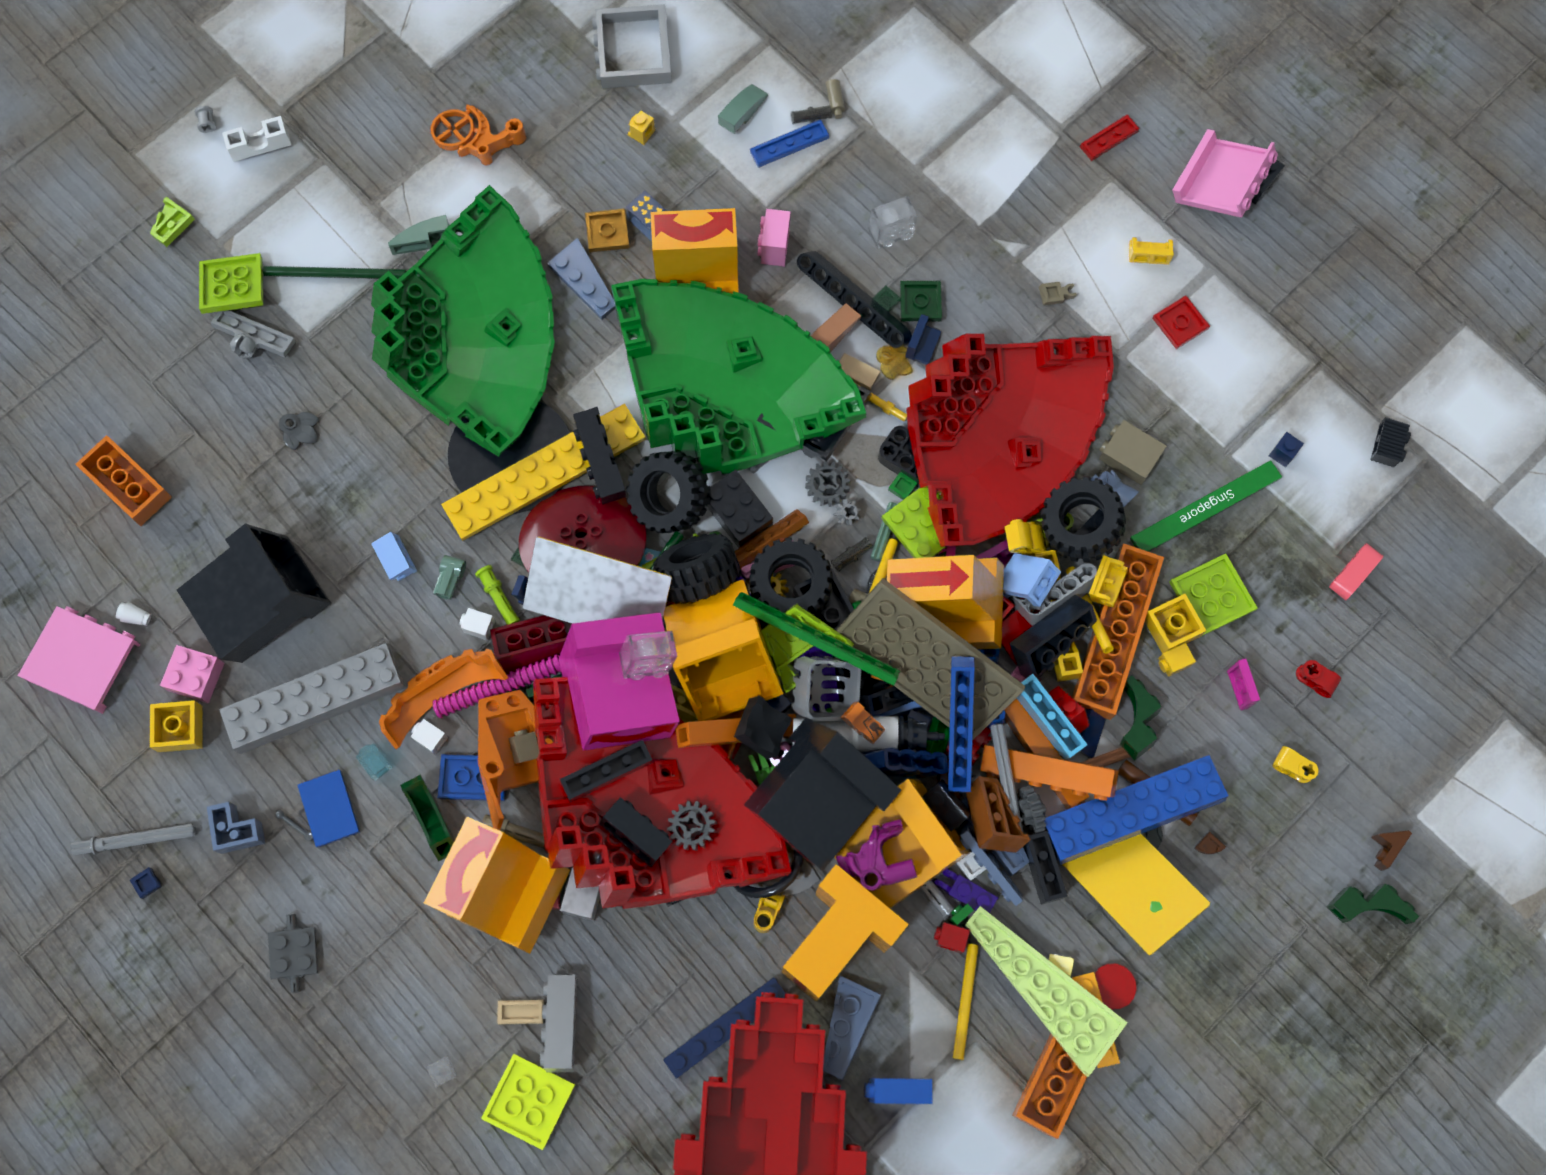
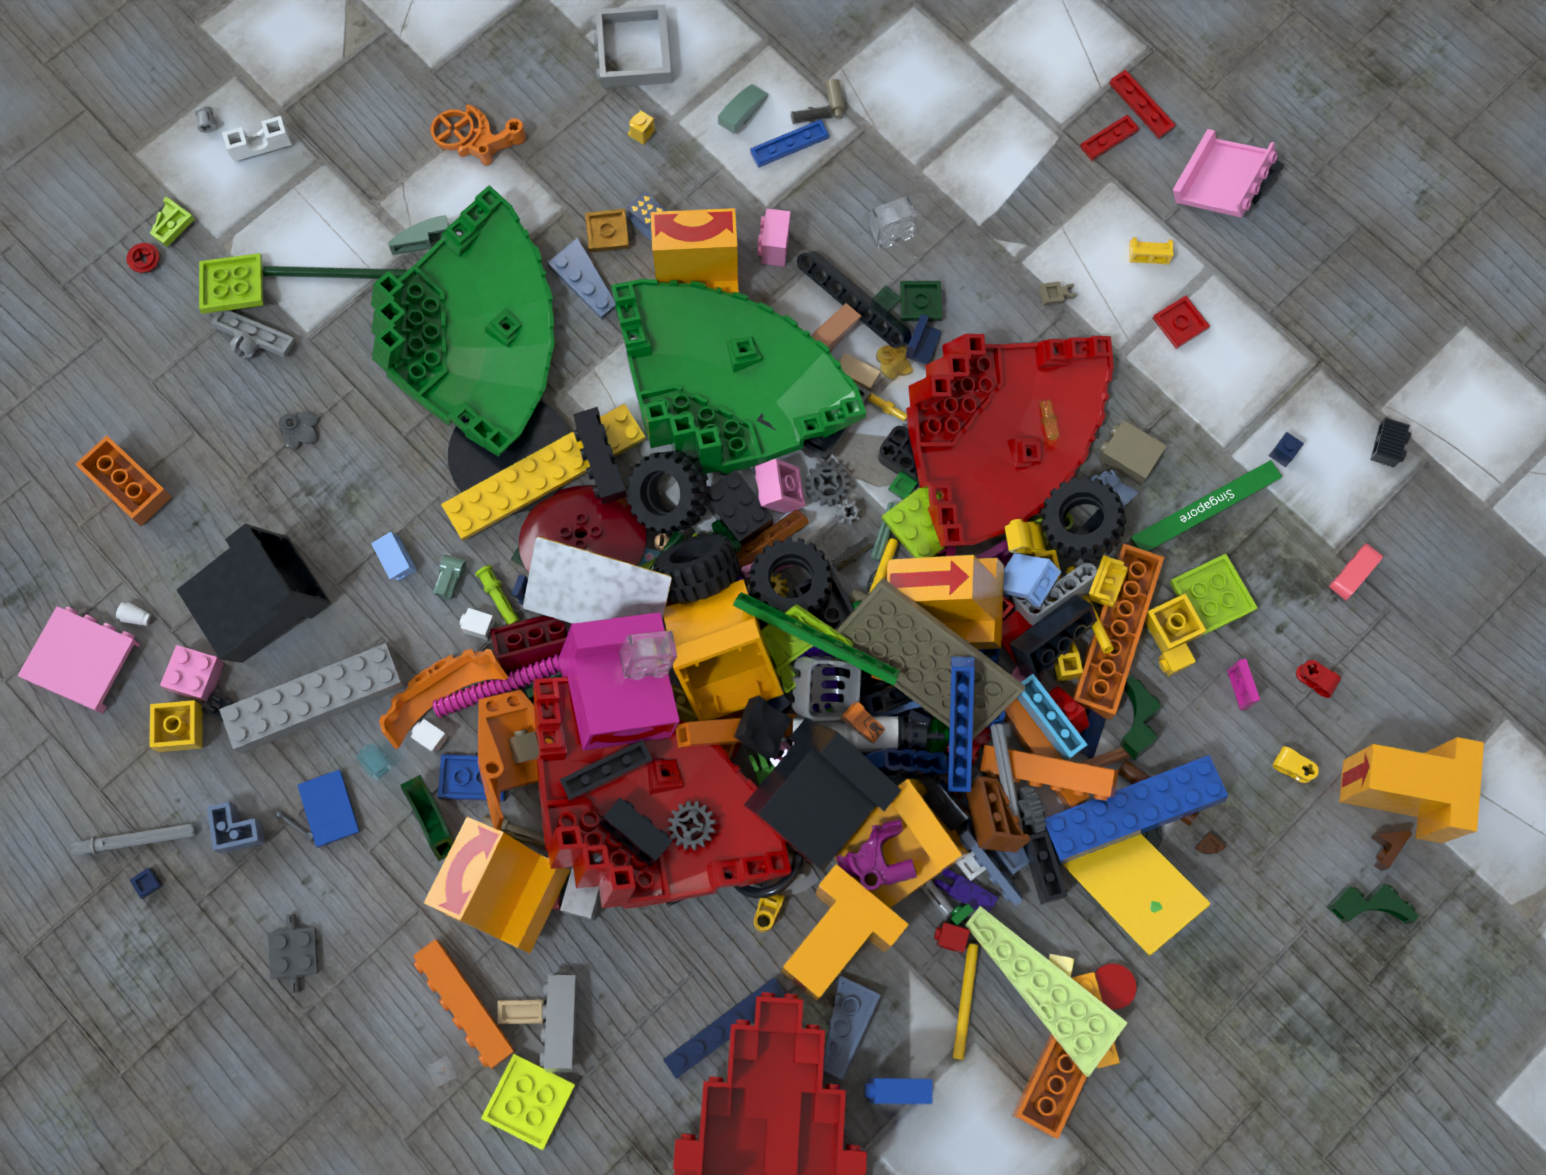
(134, 257): none -> red gear
(215, 703): none -> black tile
(464, 1004): none -> orange brick
(657, 541): none -> light nougat hinge
(719, 528): none -> dark green axle
(779, 486): none -> bright pink brick
(1049, 420): none -> clear yellow axle
(1142, 104): none -> red plate
(1432, 785): none -> light orange piece

